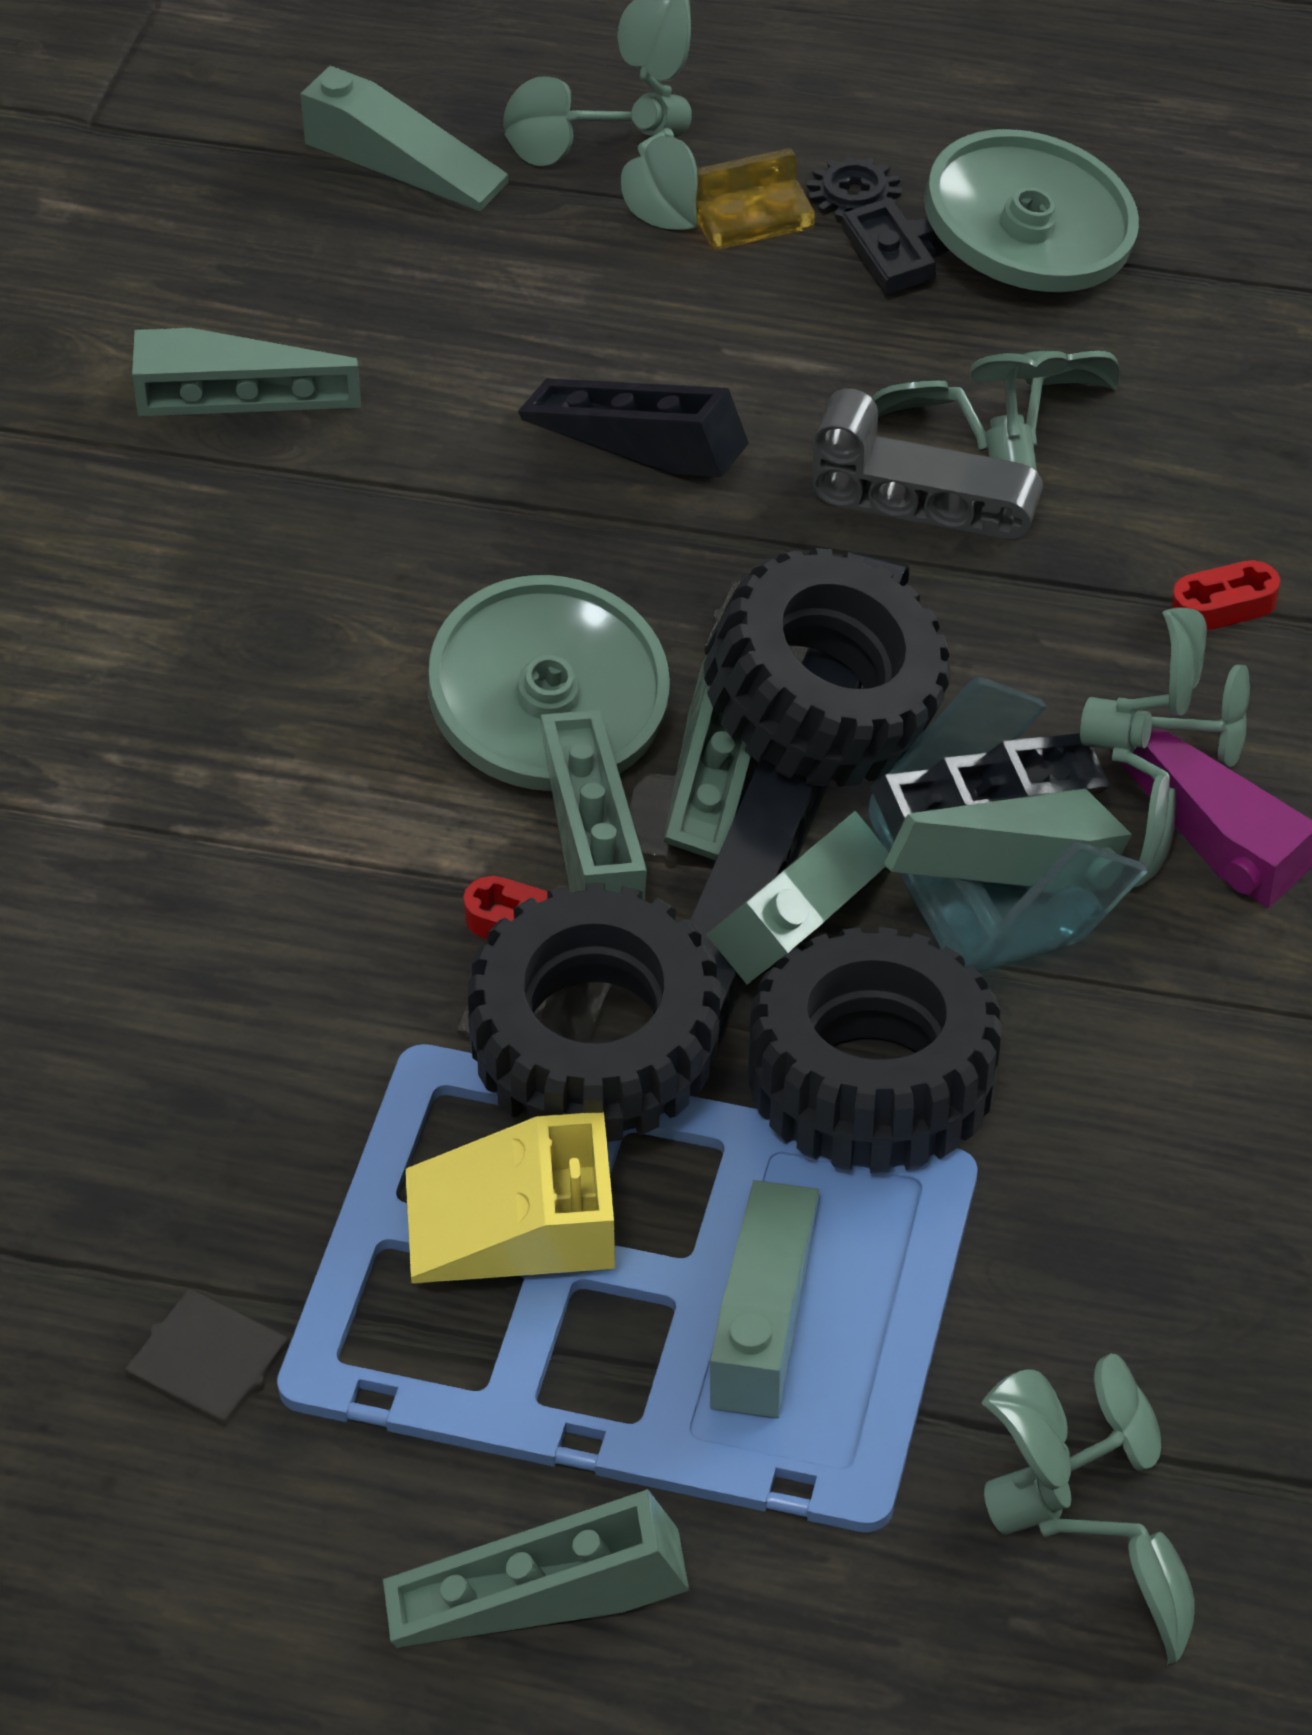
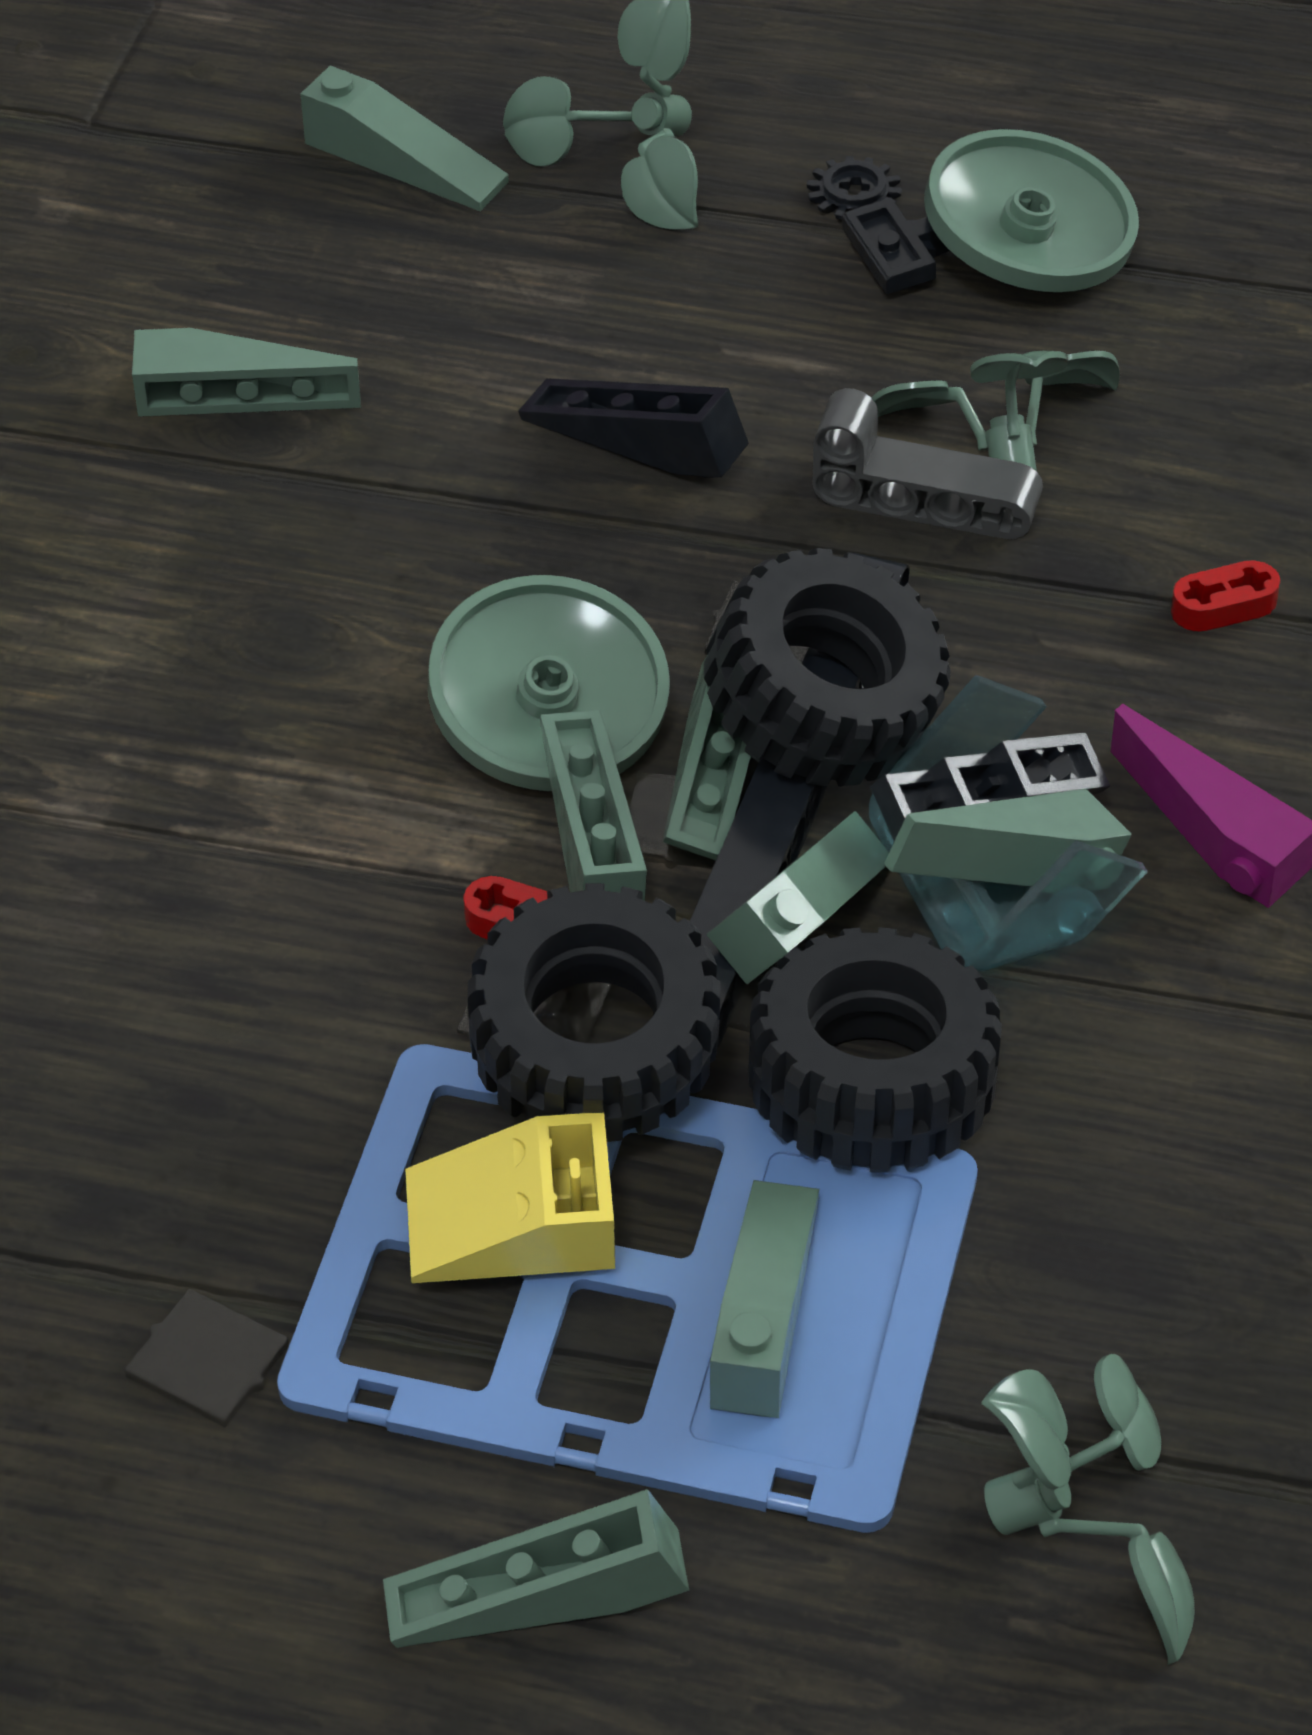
(751, 199): clear yellow bracket -> none
(1124, 726): sand green plant -> none

